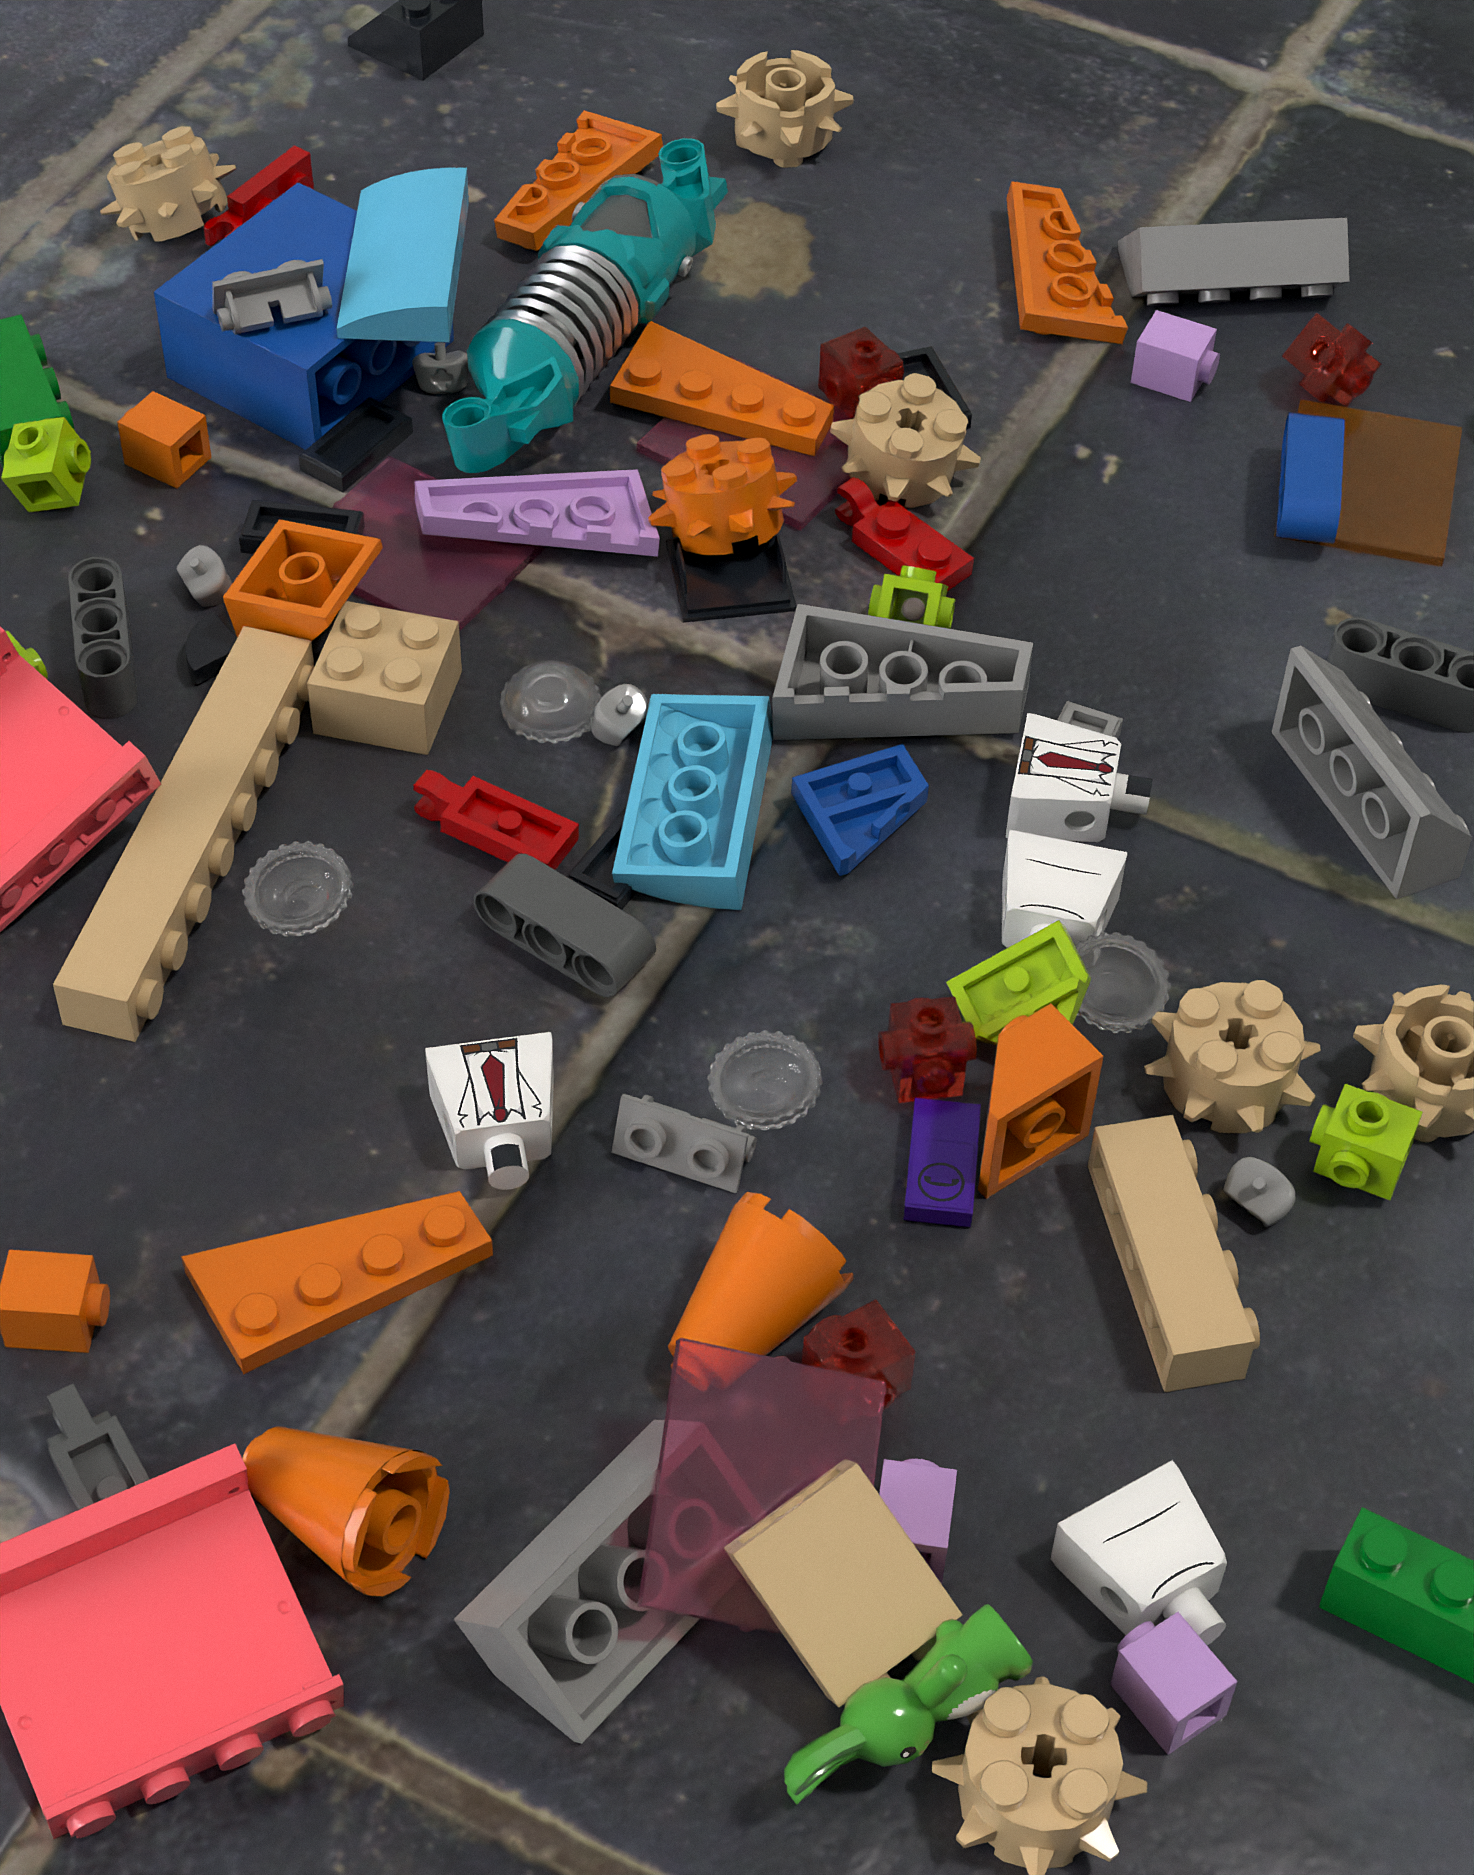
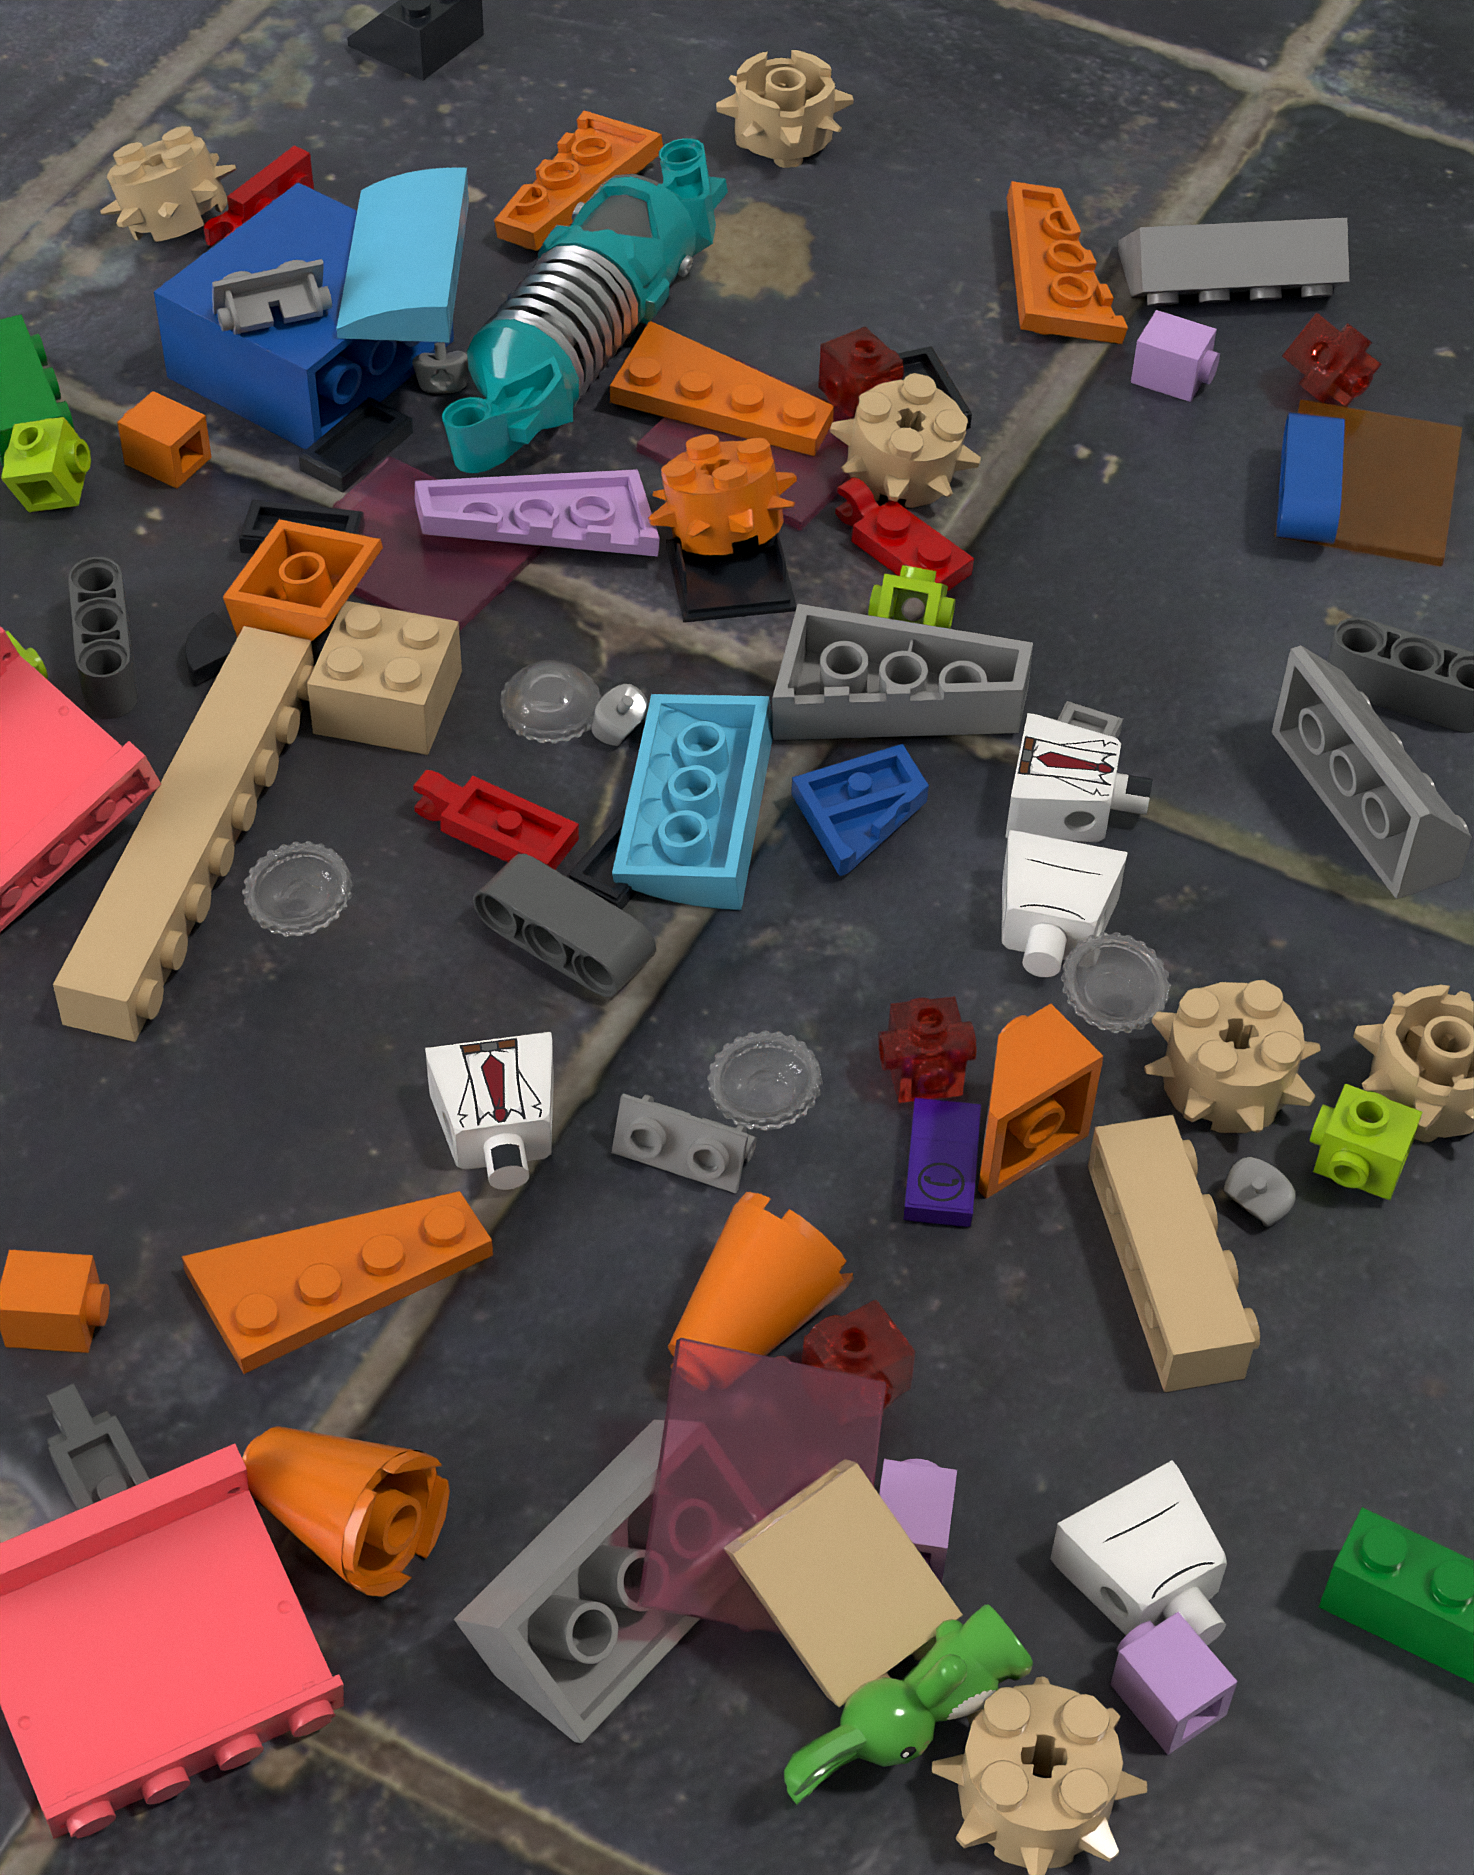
(204, 575): light grey piece -> none
(1022, 981): lime slope -> none

